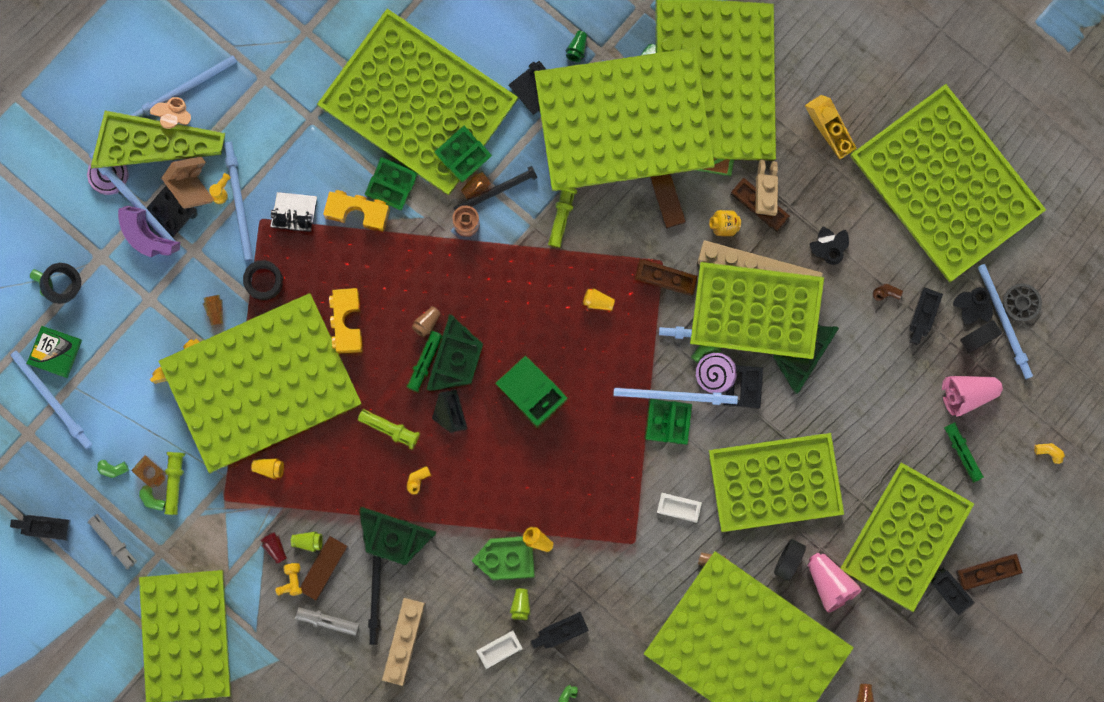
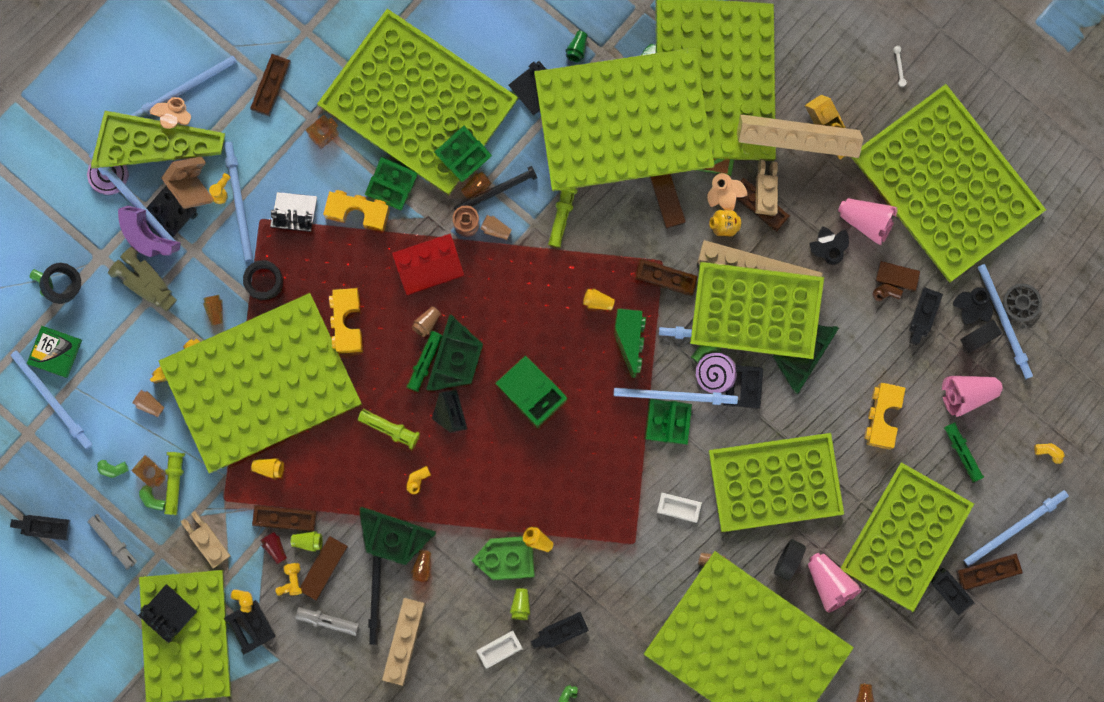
(144, 280): none -> olive piece
(147, 403): none -> medium nougat cone
(167, 613): none -> black hinge
(206, 541): none -> tan hinge
(245, 599): none -> yellow arm
(256, 624): none -> black plate
(270, 85): none -> reddish brown tile
(284, 518): none -> reddish brown tile
(322, 140): none -> clear orange brick
(422, 567): none -> clear orange cone
(428, 264): none -> red slope
(495, 227): none -> medium nougat cone
(627, 334): none -> green slope
(727, 194): none -> light nougat plate
(799, 136): none -> tan brick
(869, 218): none -> bright pink cone
(879, 433): none -> yellow arch
(897, 276): none -> reddish brown tile
(902, 82): none -> white hinge
(1048, 506): none -> light blue bar

